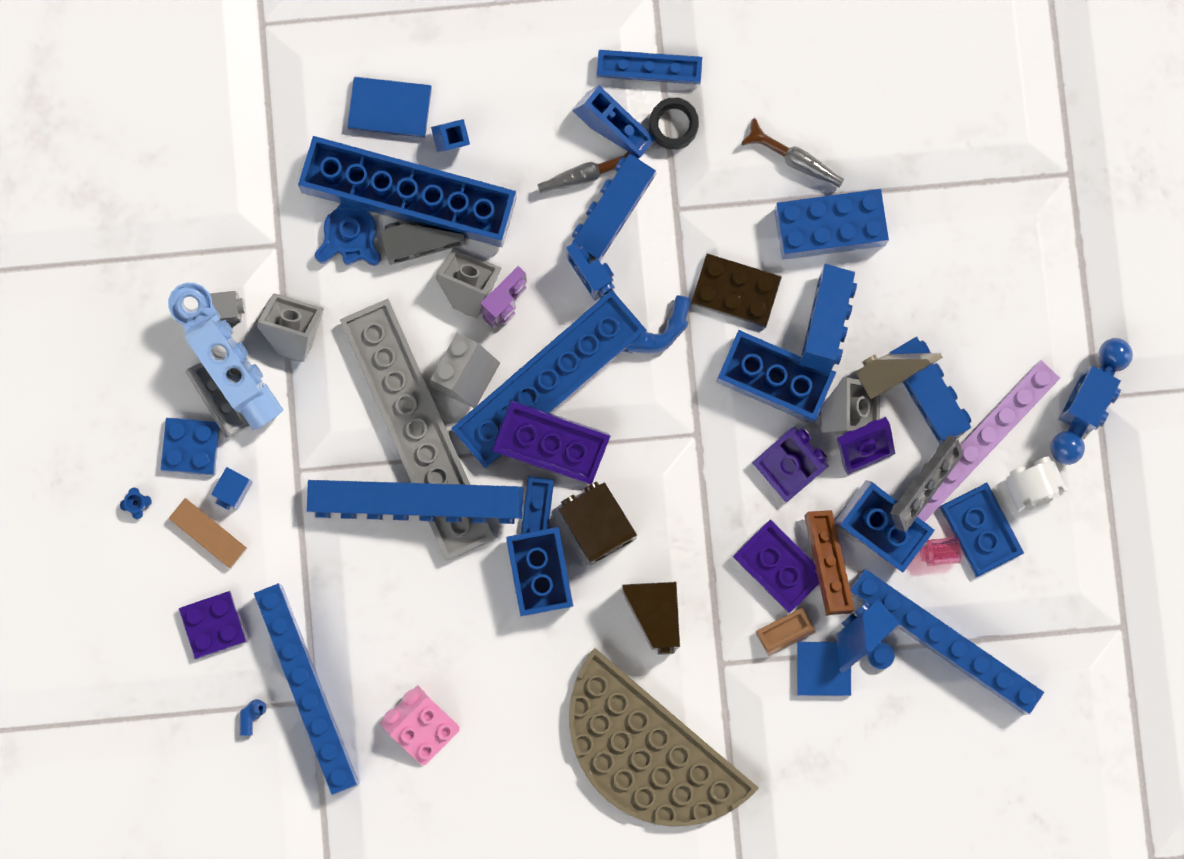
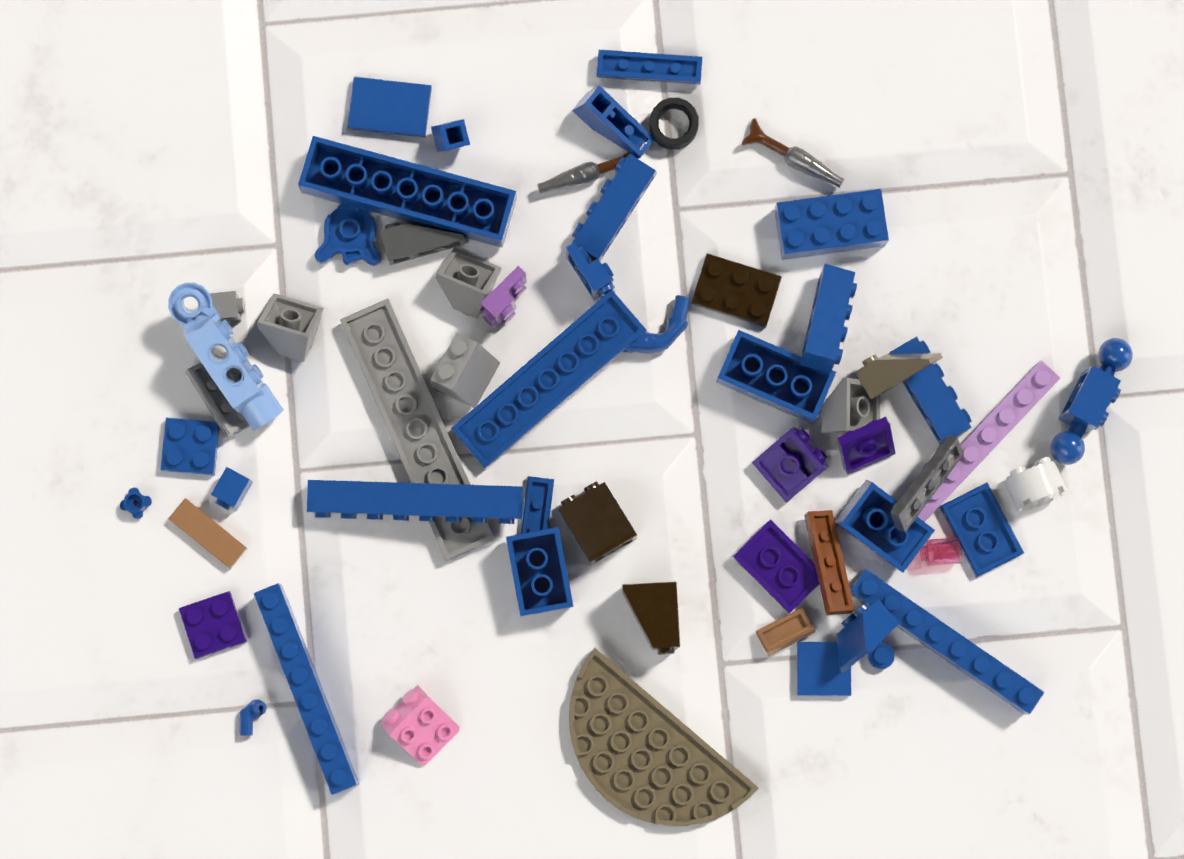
(551, 442): dark purple plate -> none

